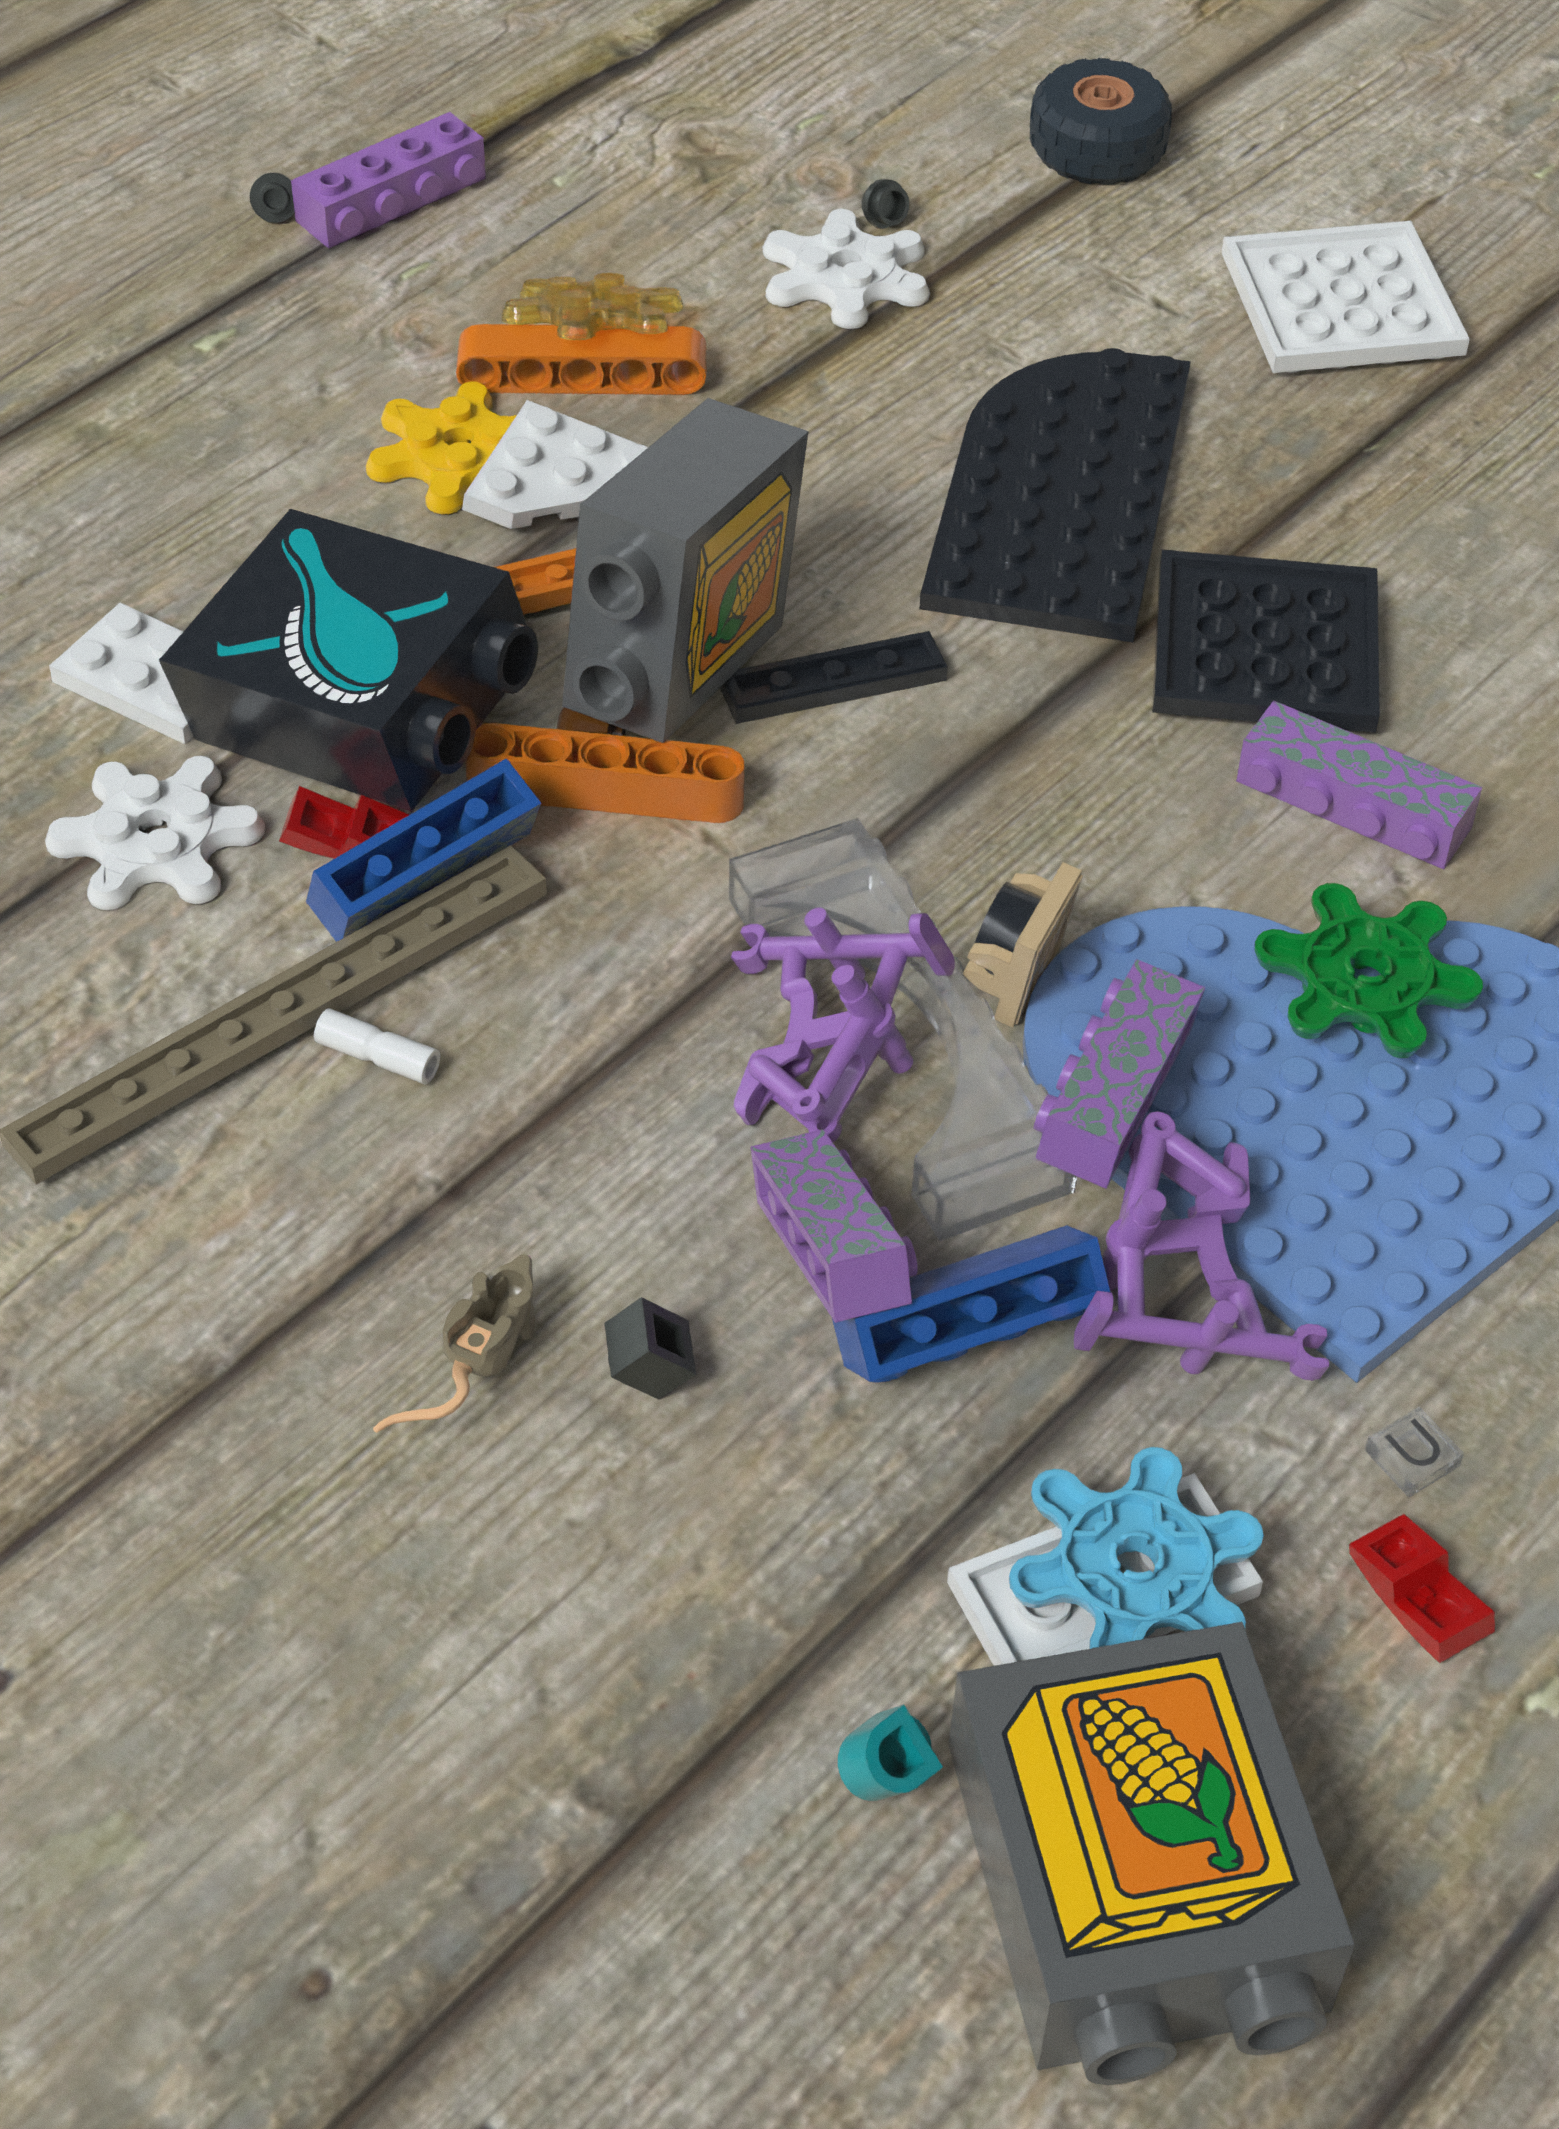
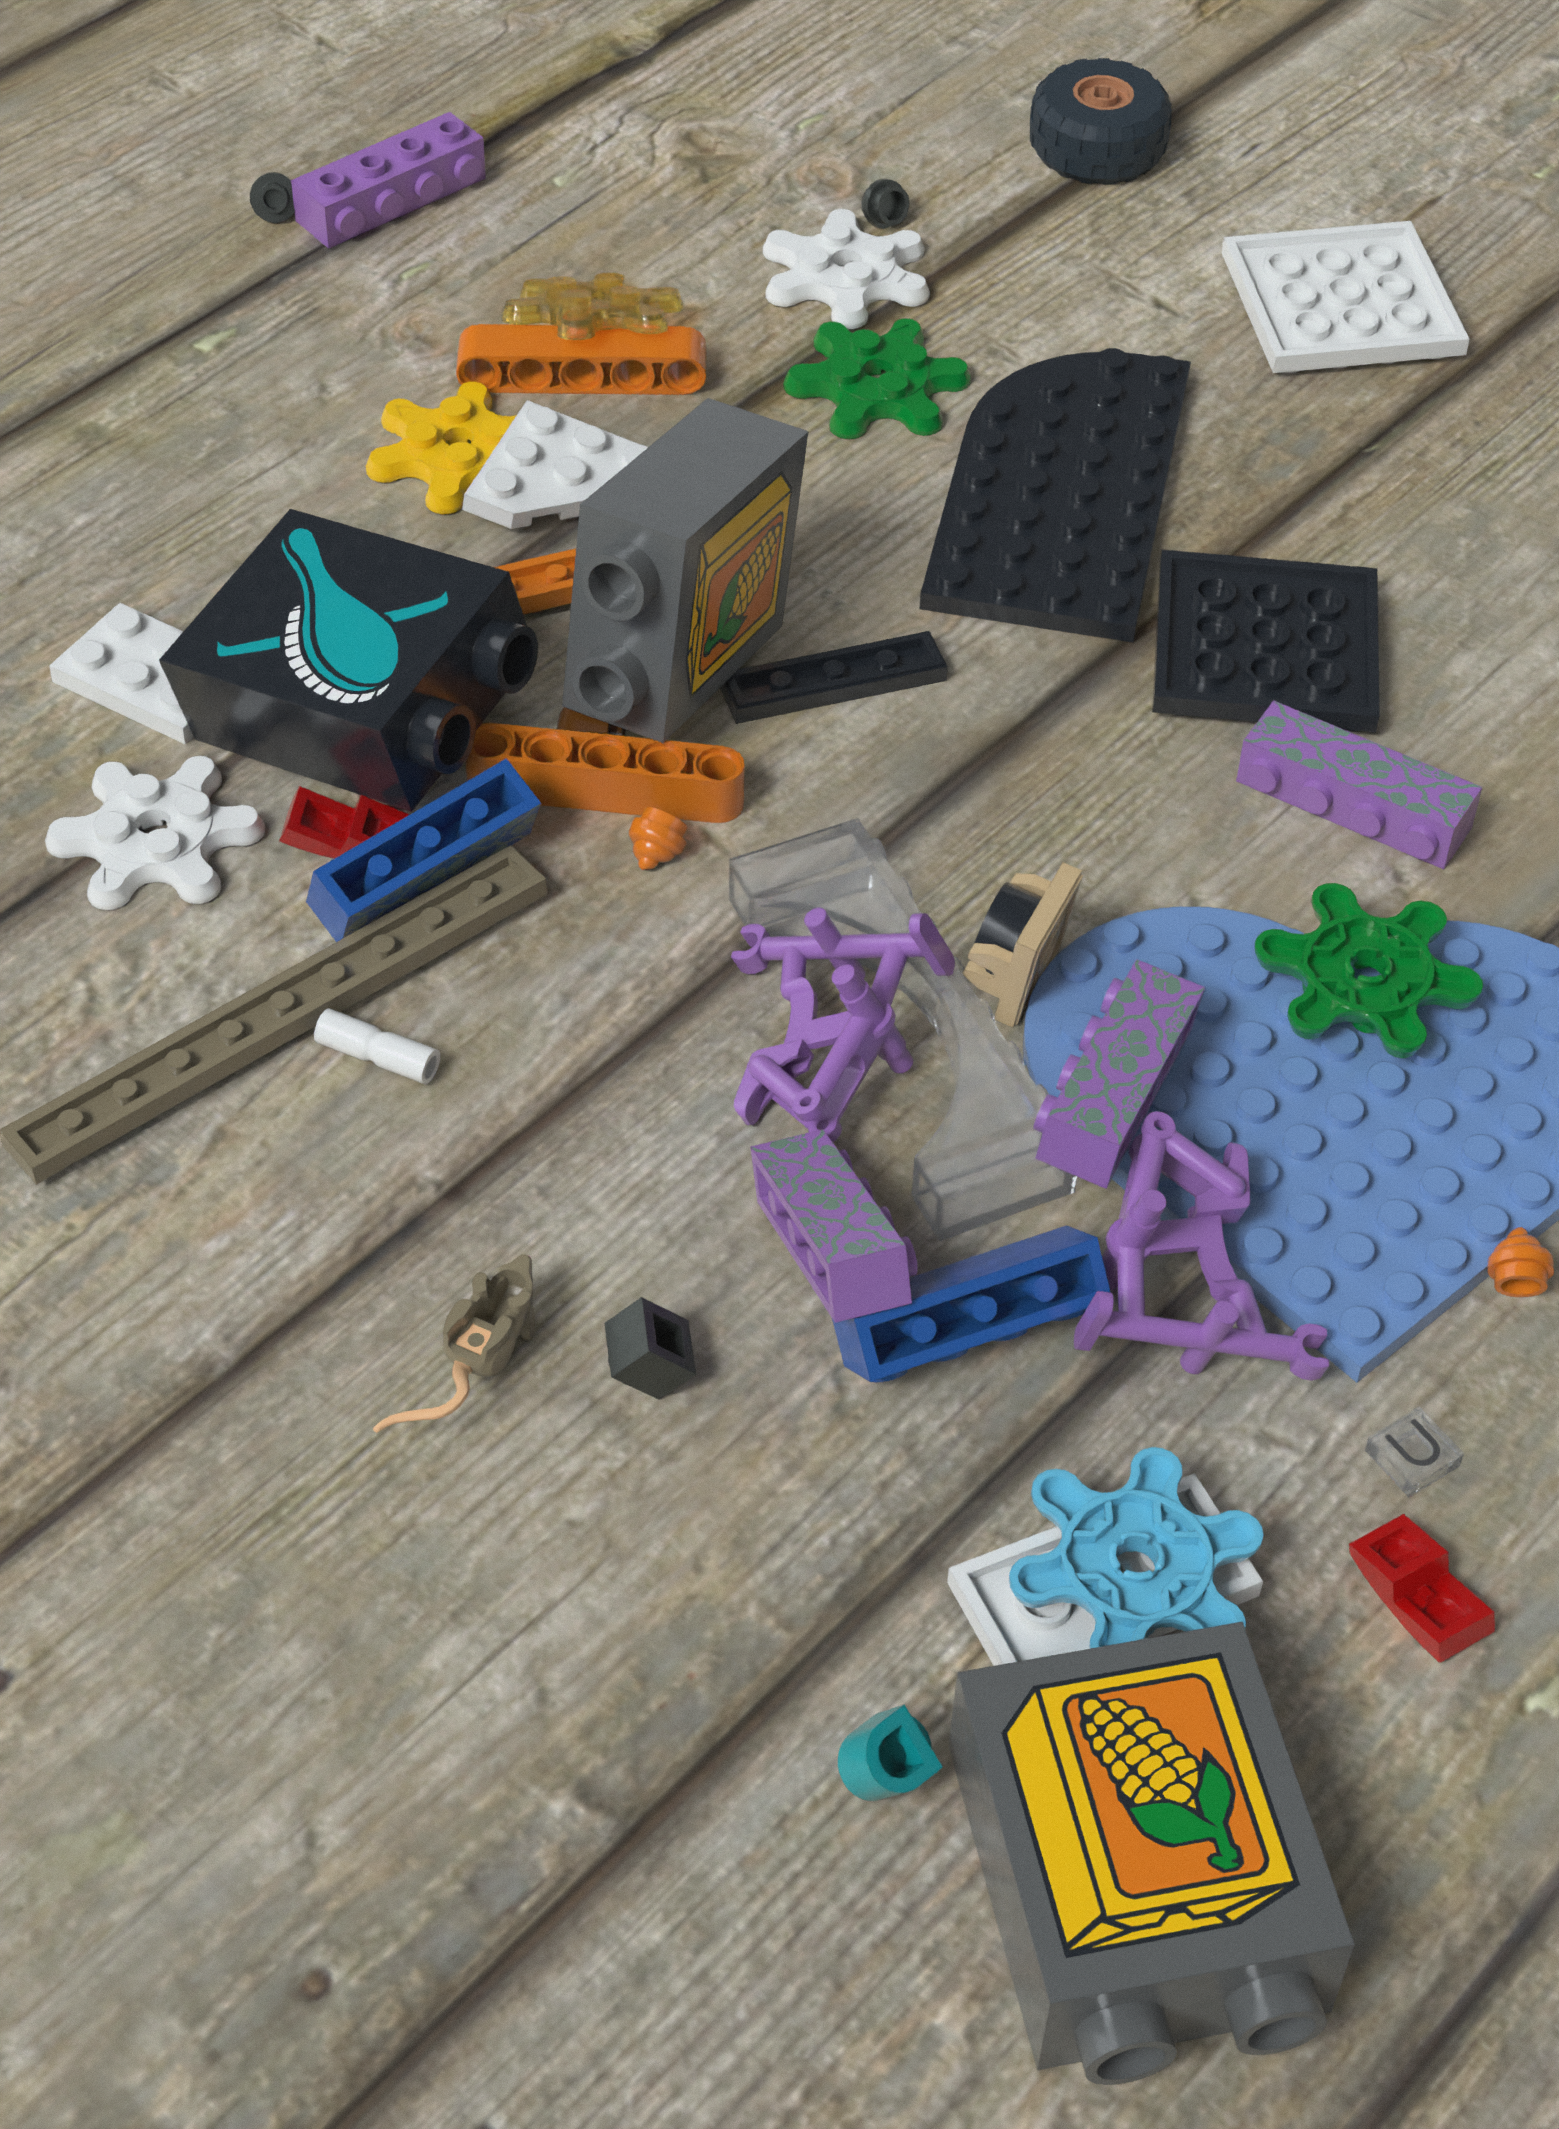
(656, 837): none -> orange plate
(897, 394): none -> green plate
(1520, 1265): none -> orange plate

